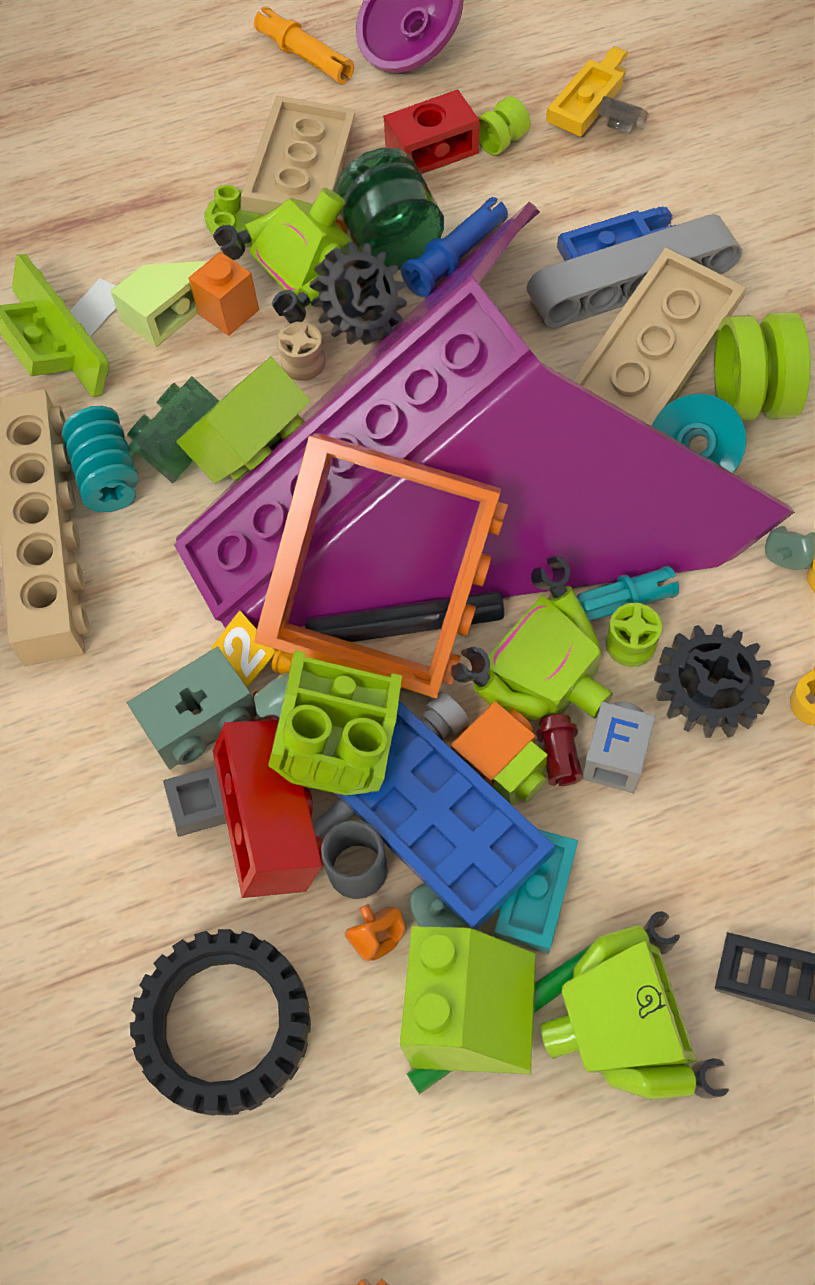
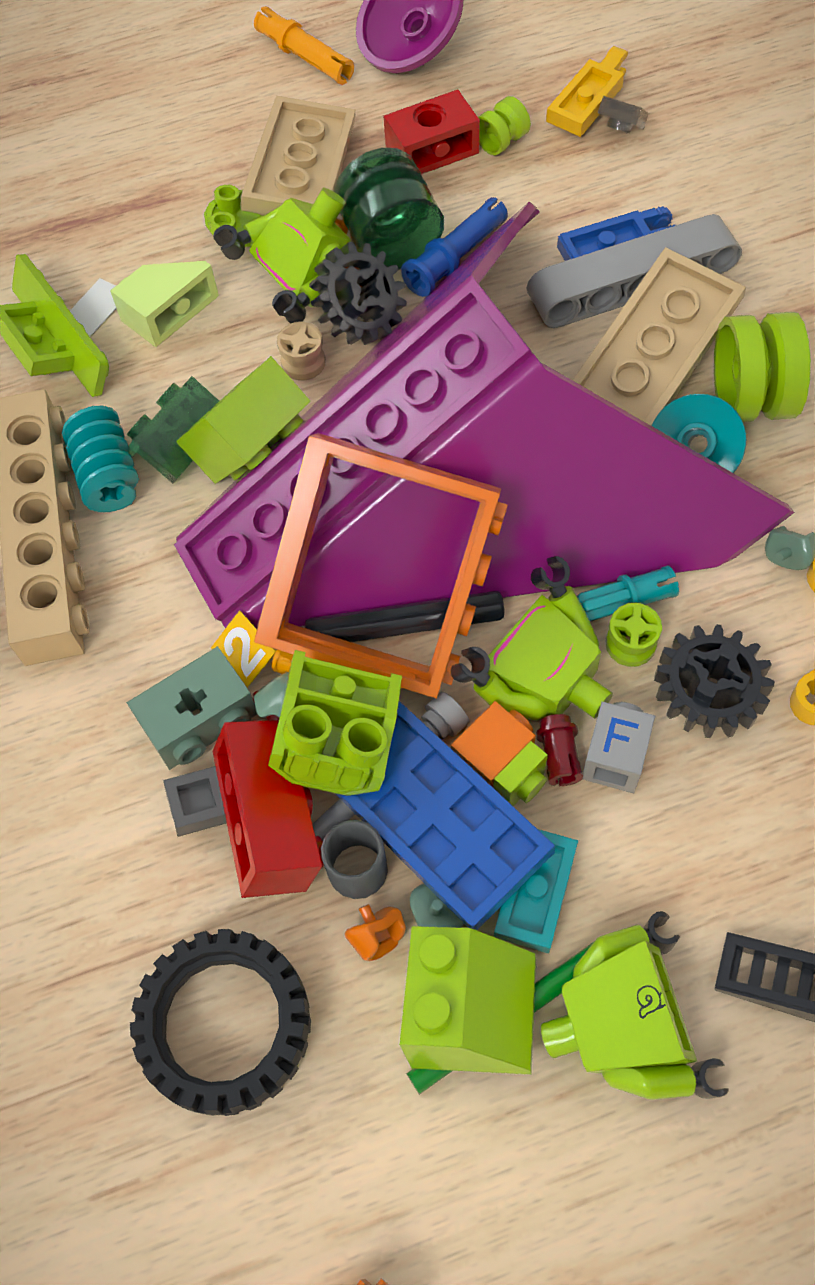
(224, 293): orange brick -> none

